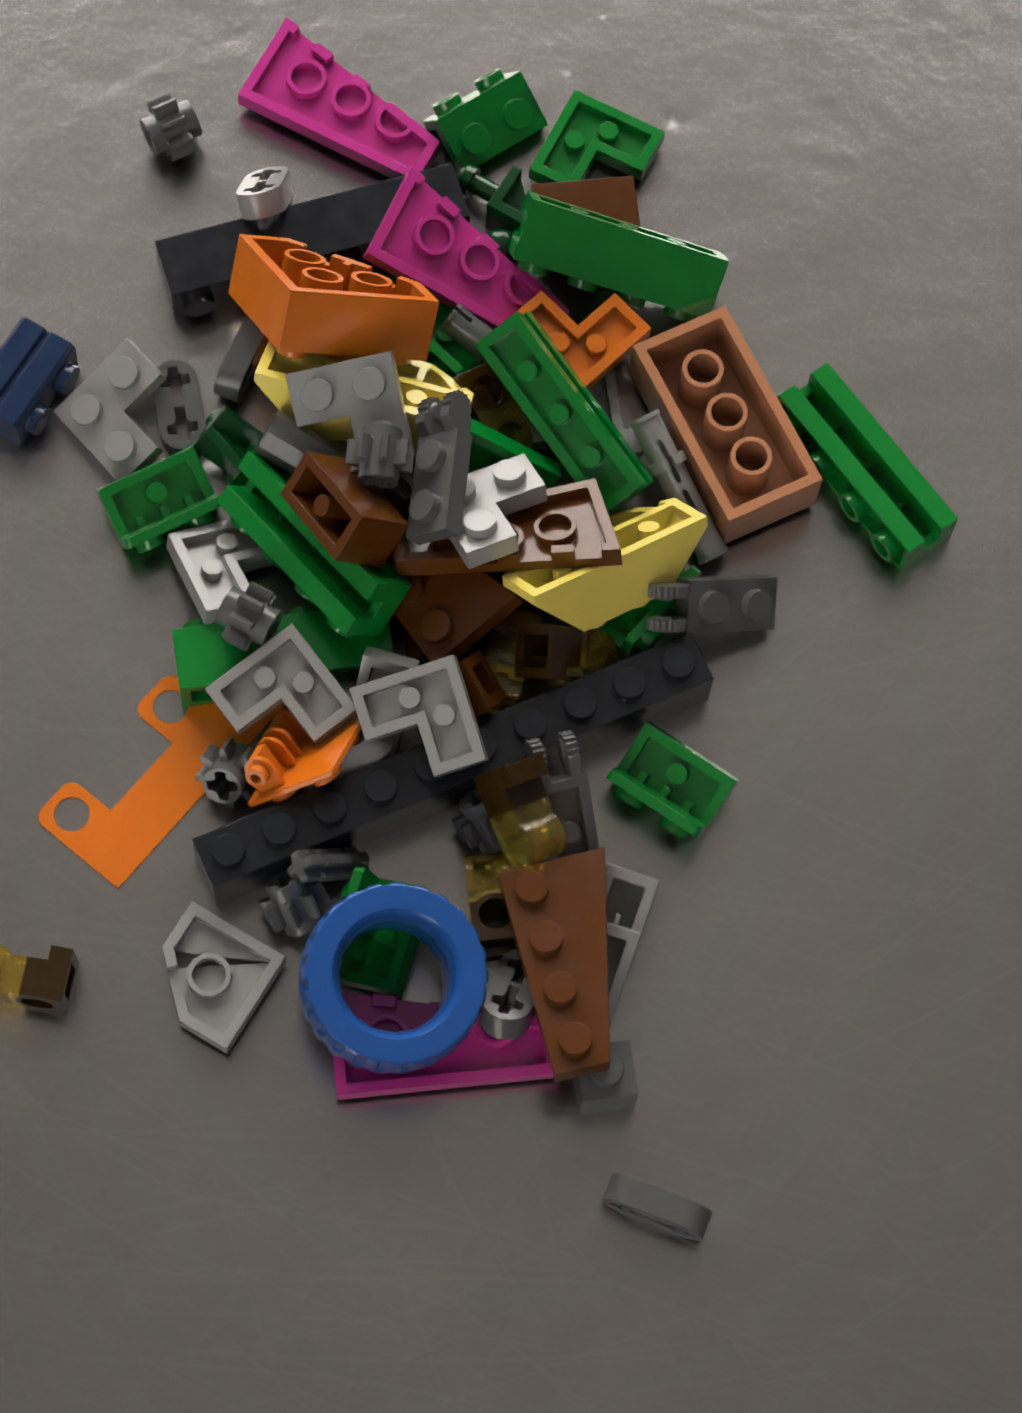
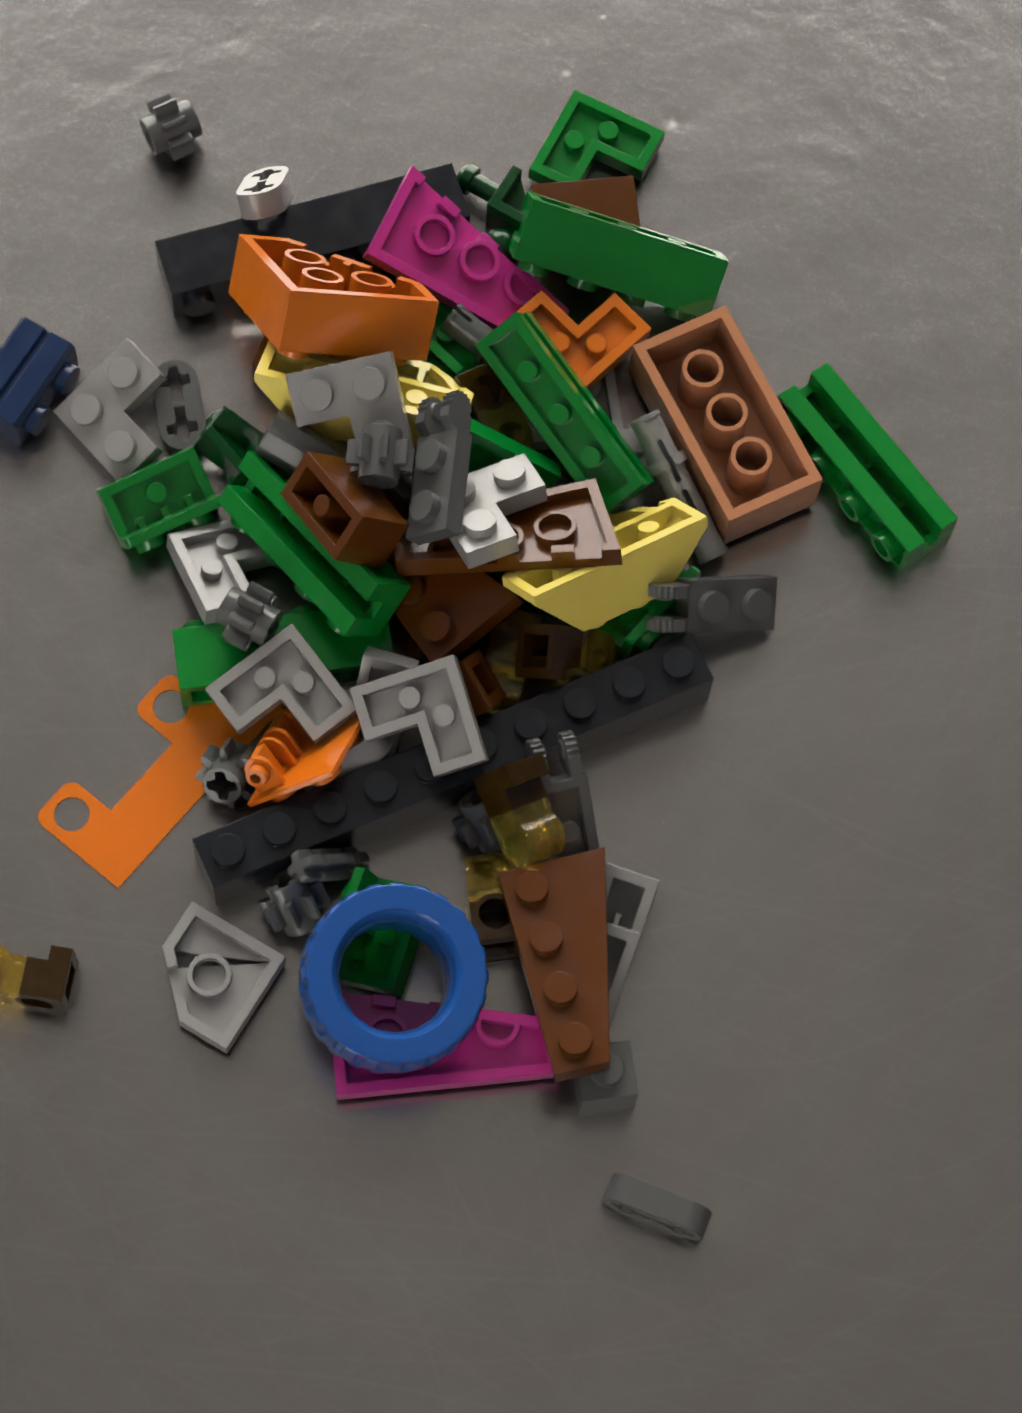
(236, 369): dark grey beam -> none
(318, 98): dark pink wing -> none
(487, 119): green bracket -> none
(504, 991): dark grey beam -> none
(672, 782): green bracket -> none

